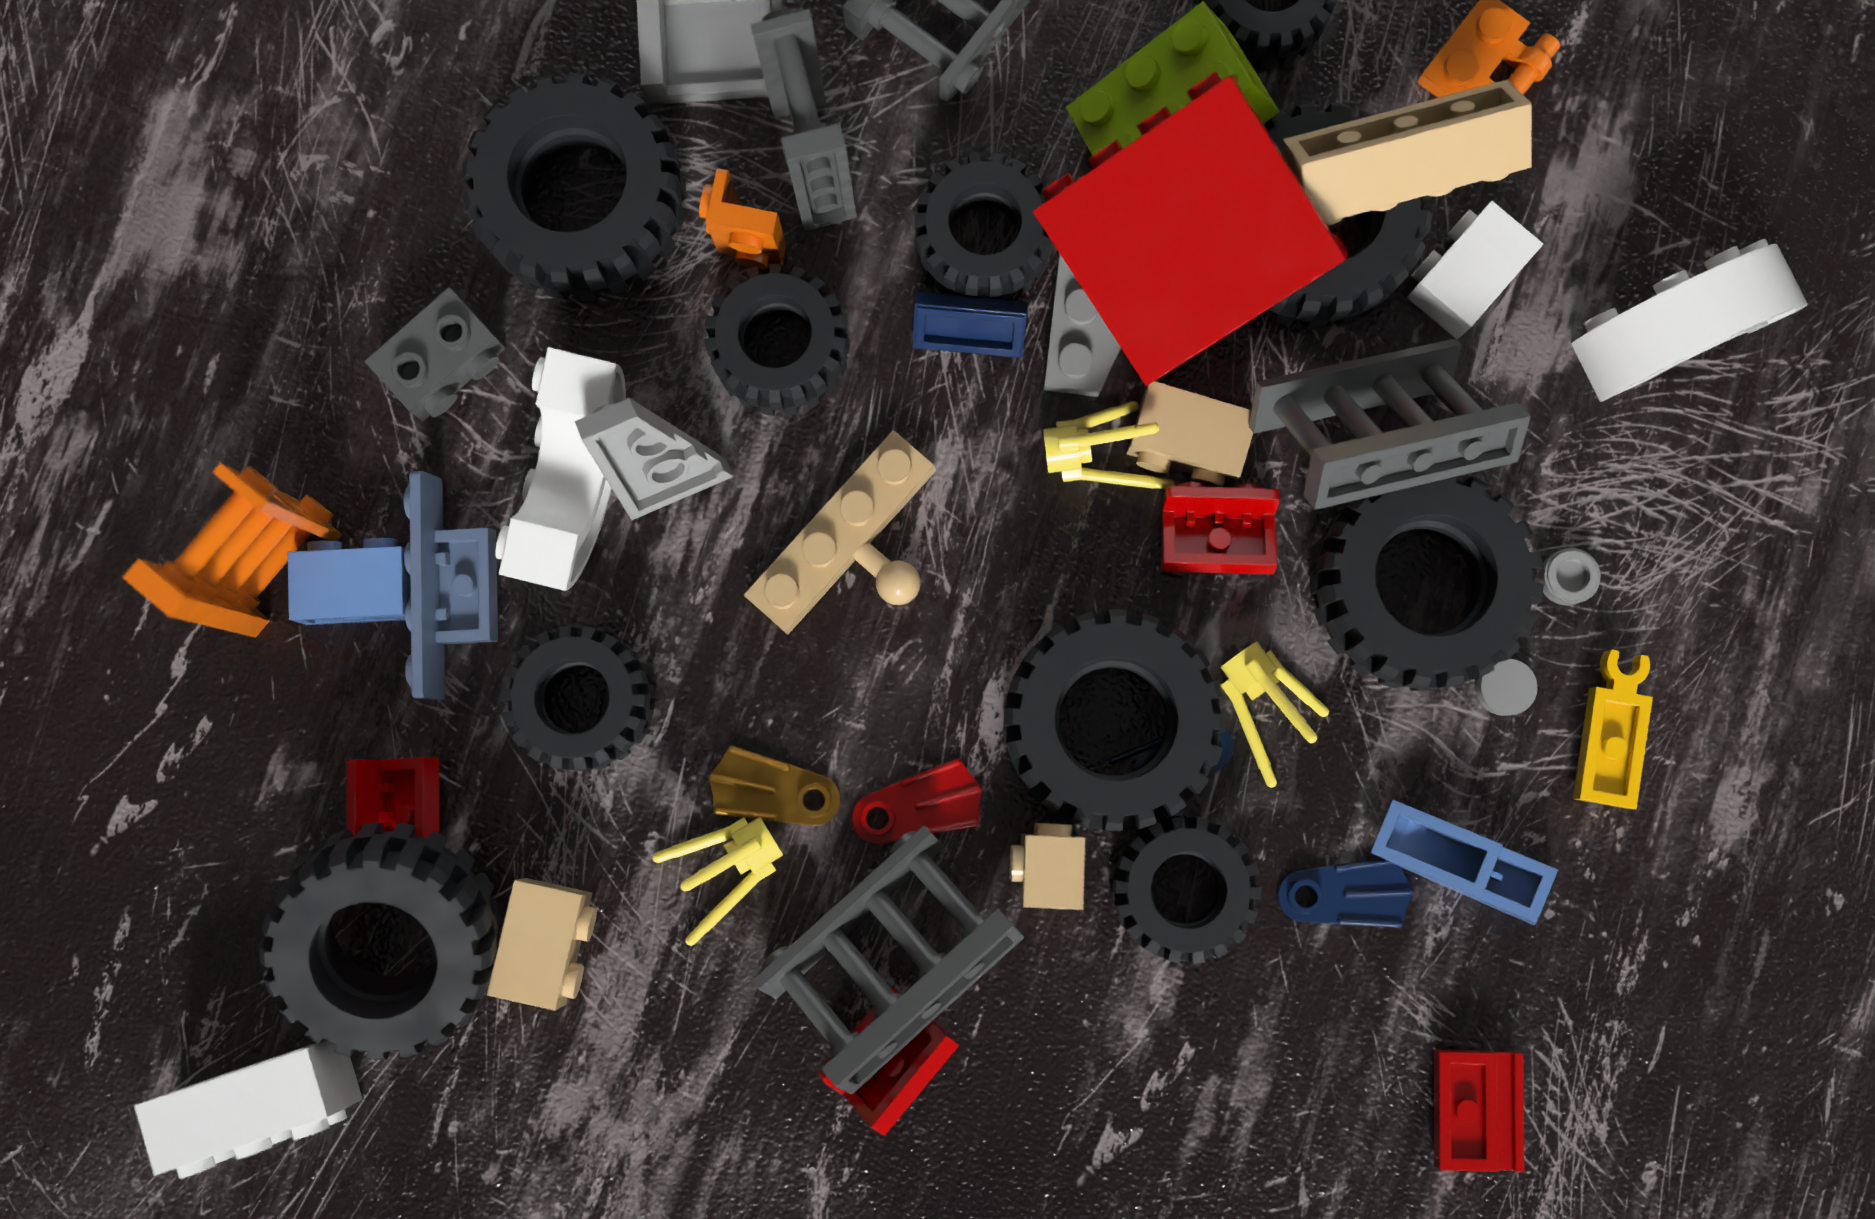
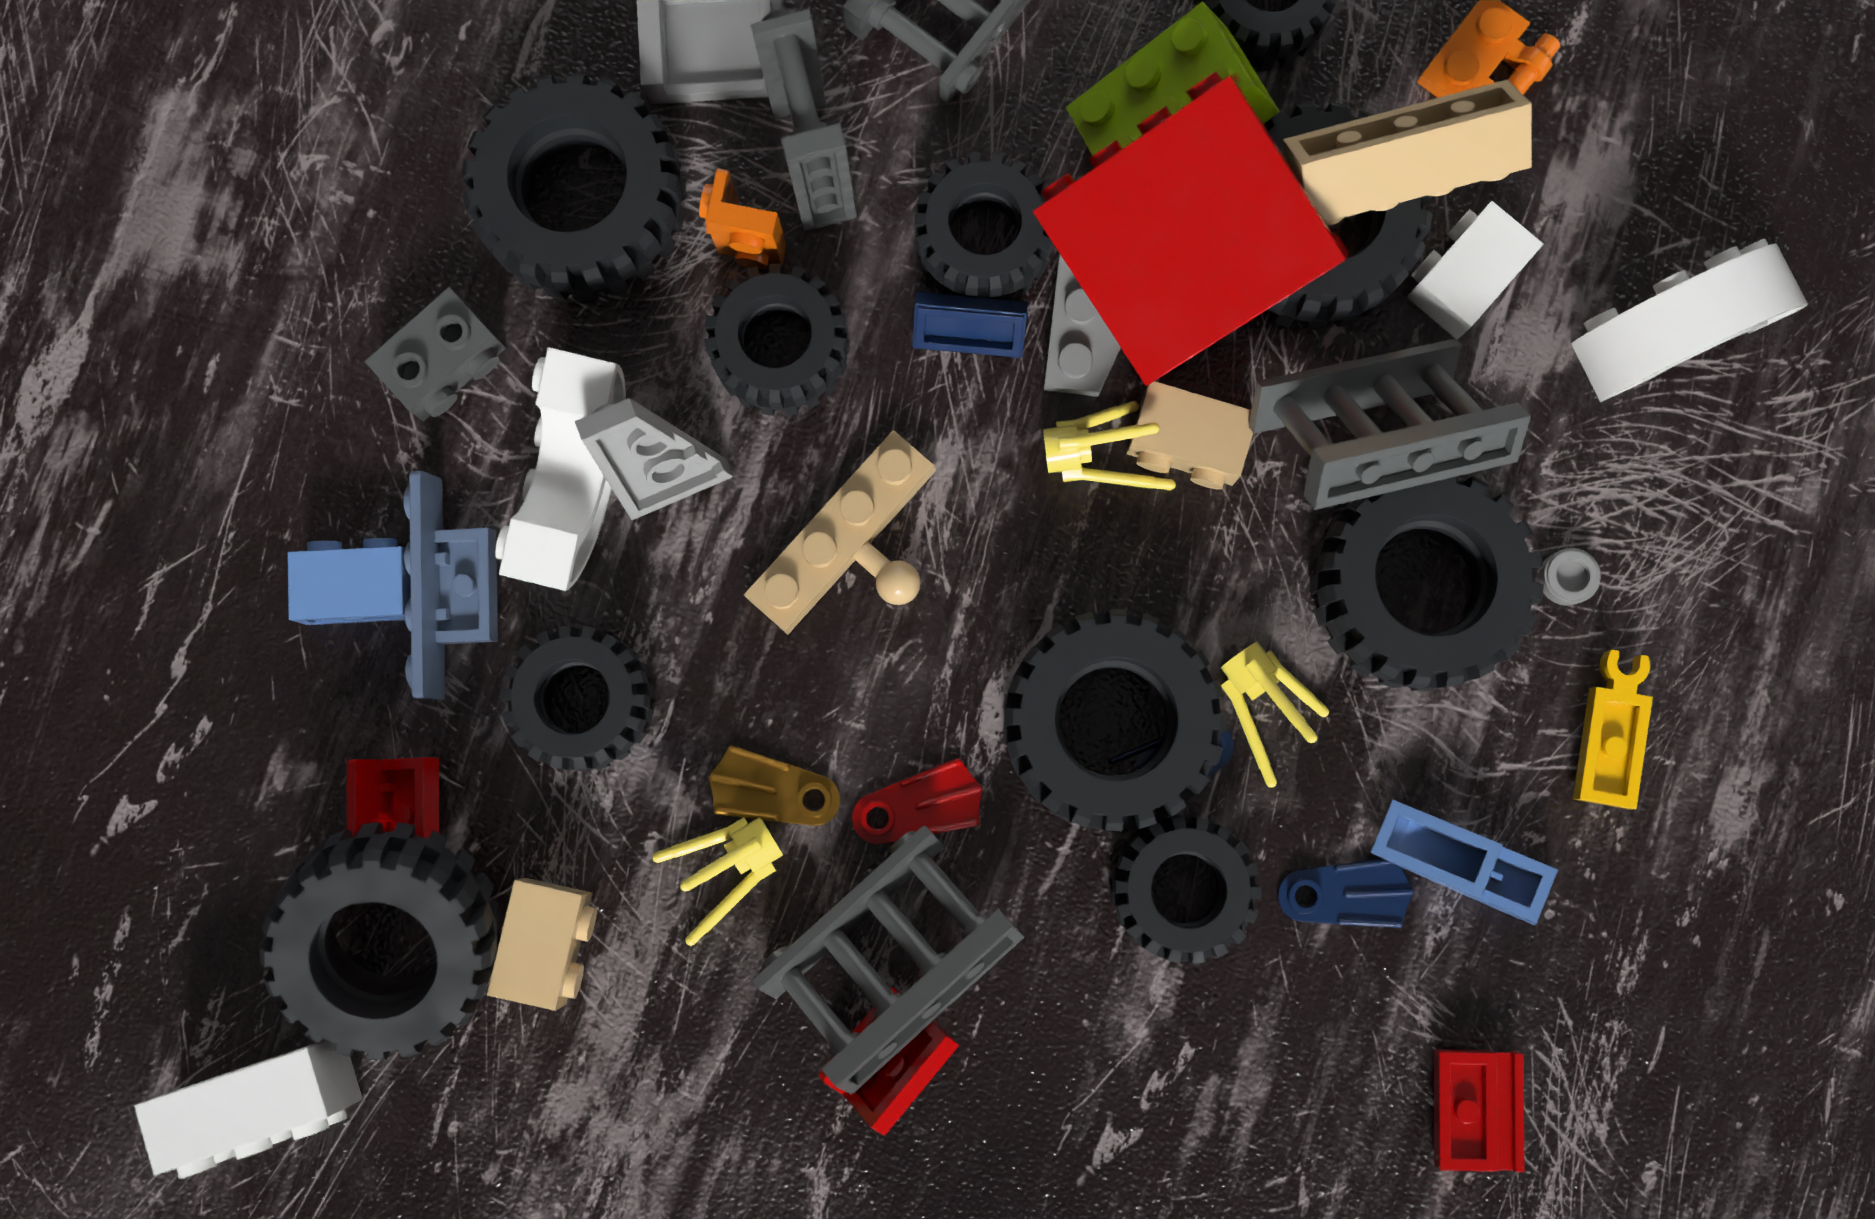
(234, 555): orange fence -> none
(1049, 867): tan brick -> none
(1219, 529): red bracket -> none
(1508, 688): light grey tile -> none

